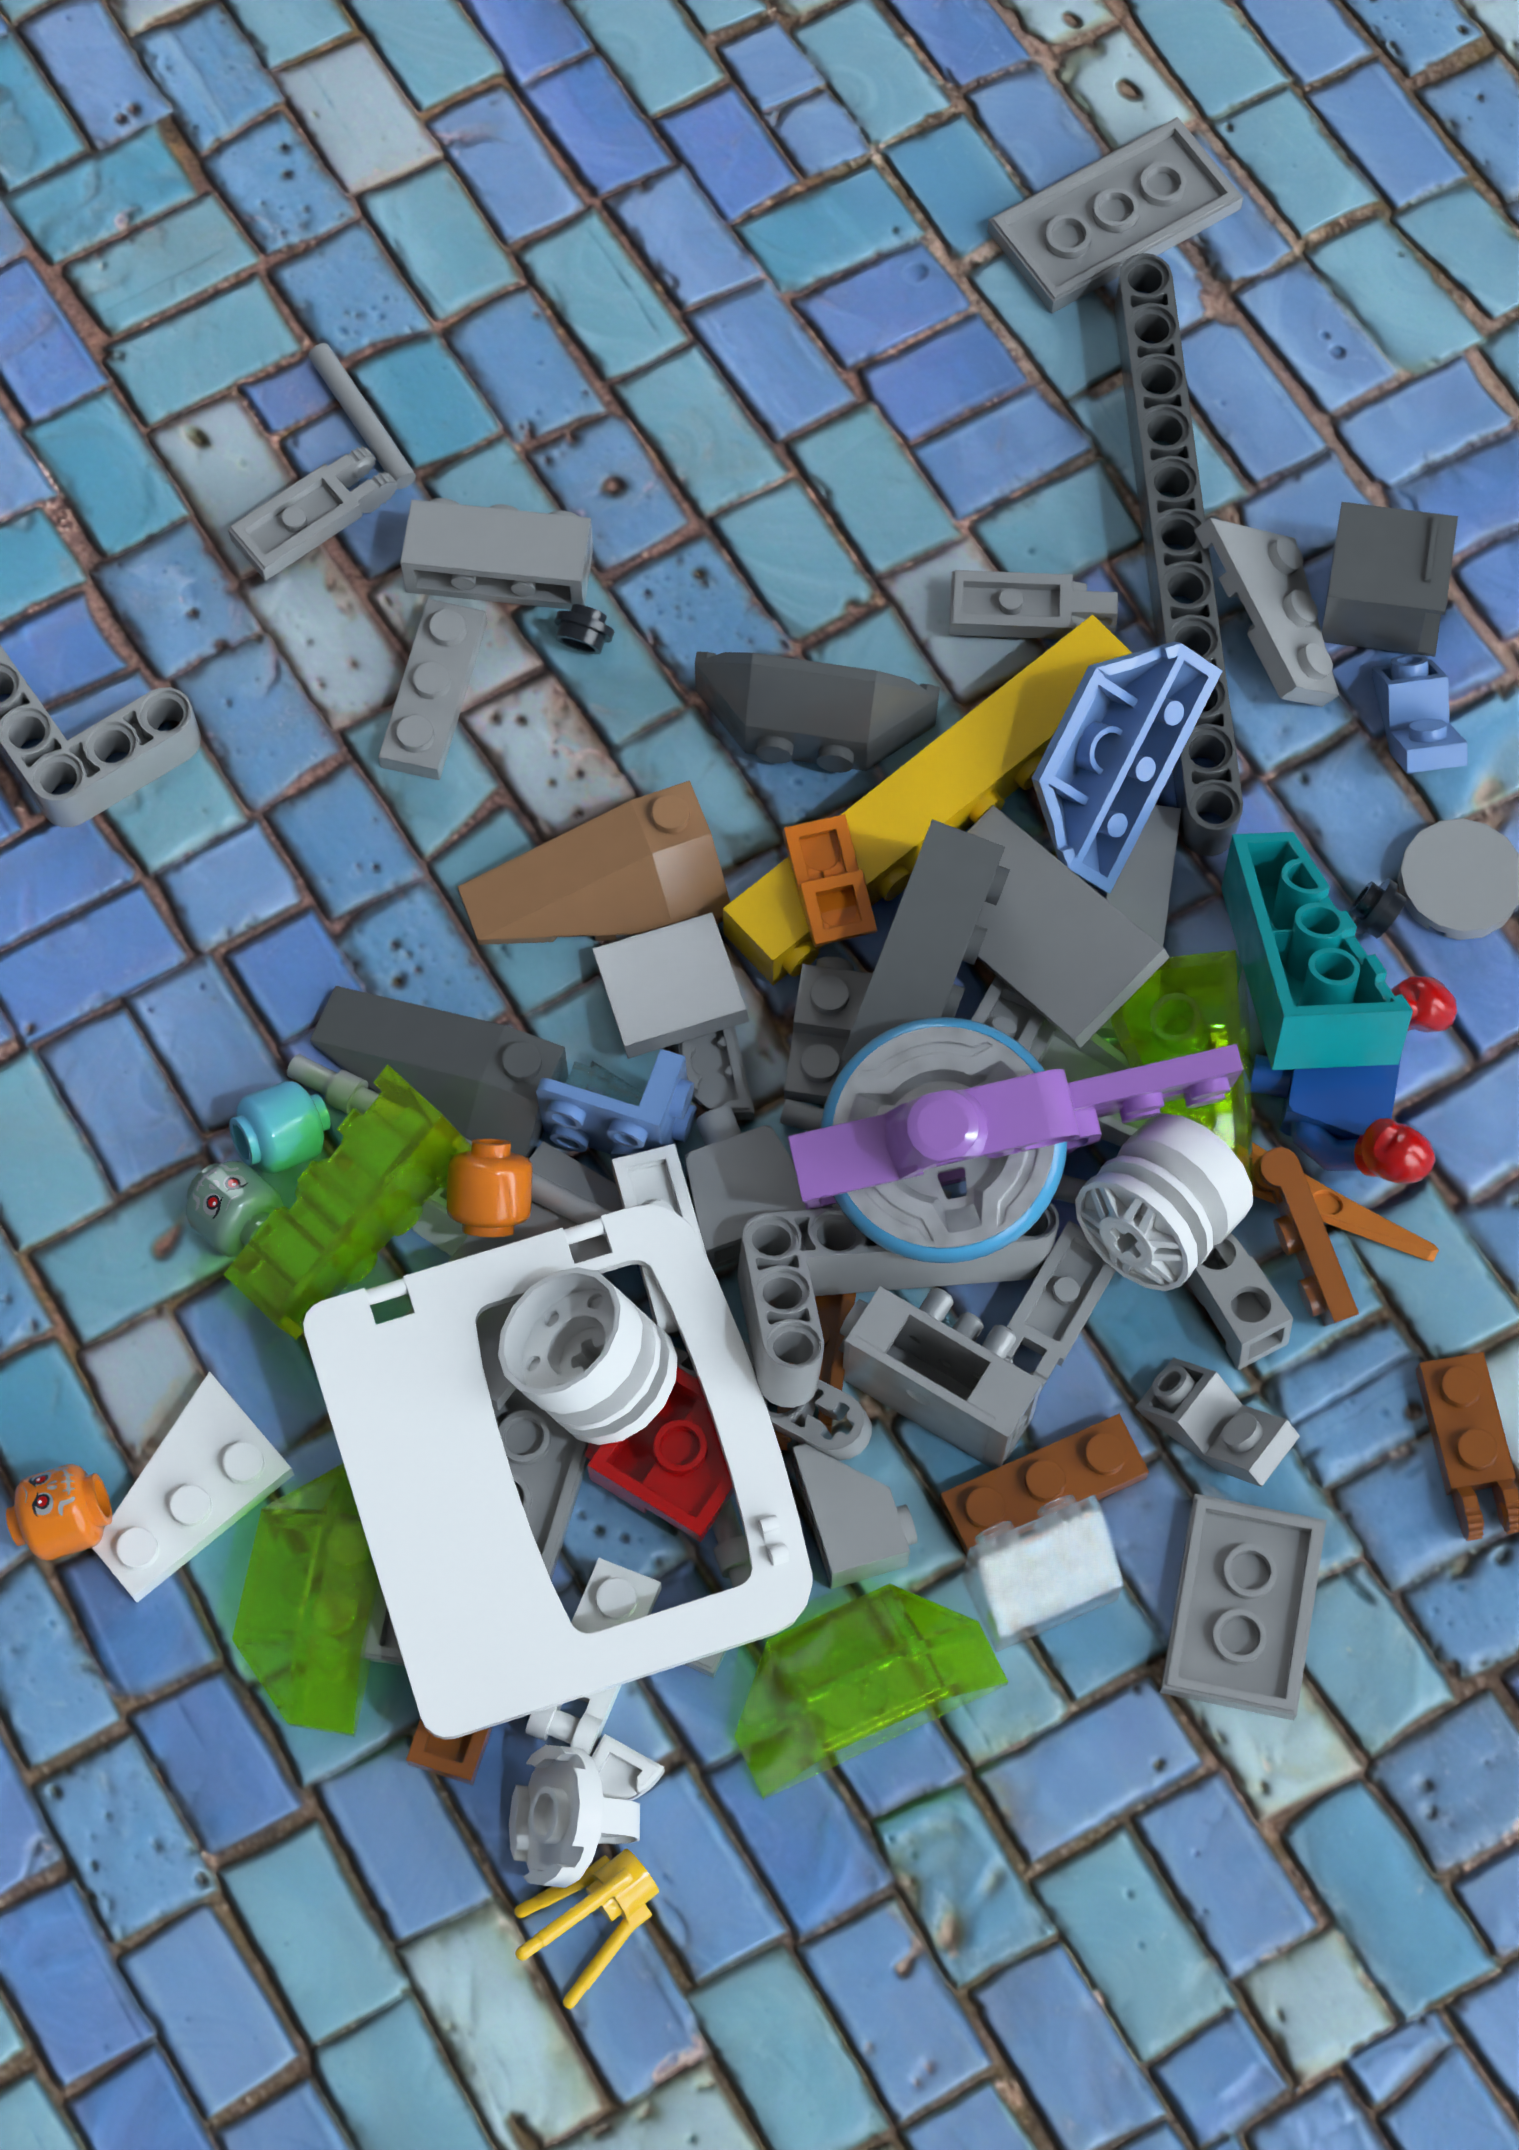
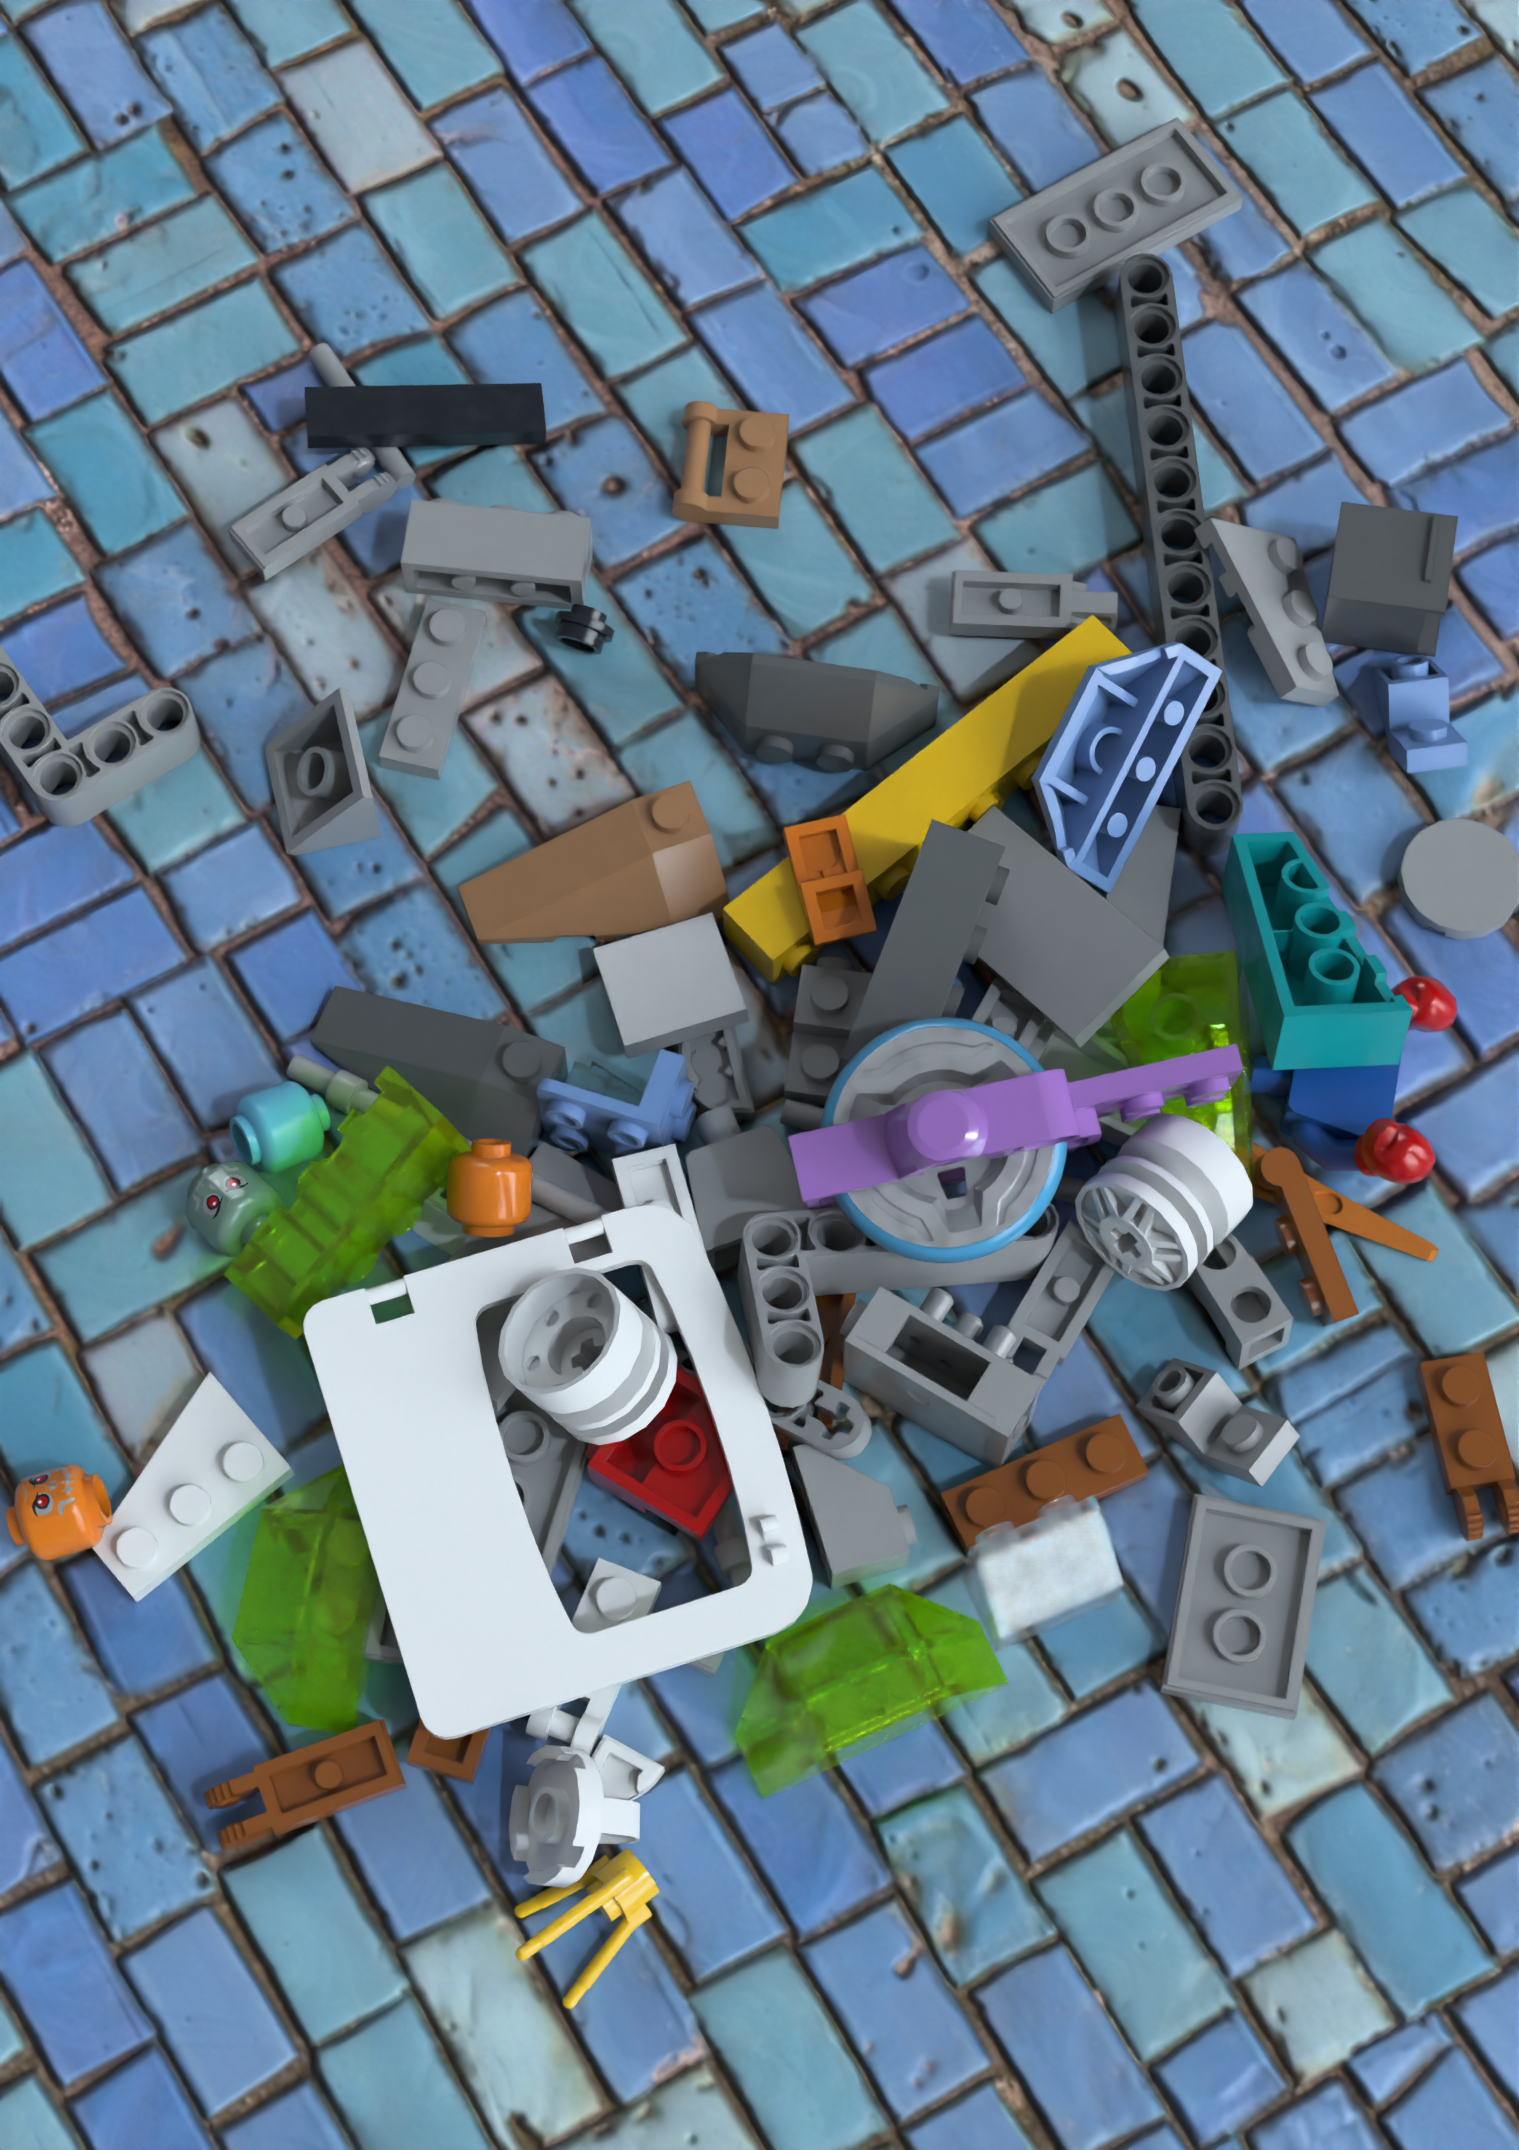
(311, 1783): none -> dark orange hinge
(322, 779): none -> light grey slope
(424, 415): none -> black tile
(751, 469): none -> medium nougat plate
(1377, 908): black plate -> none

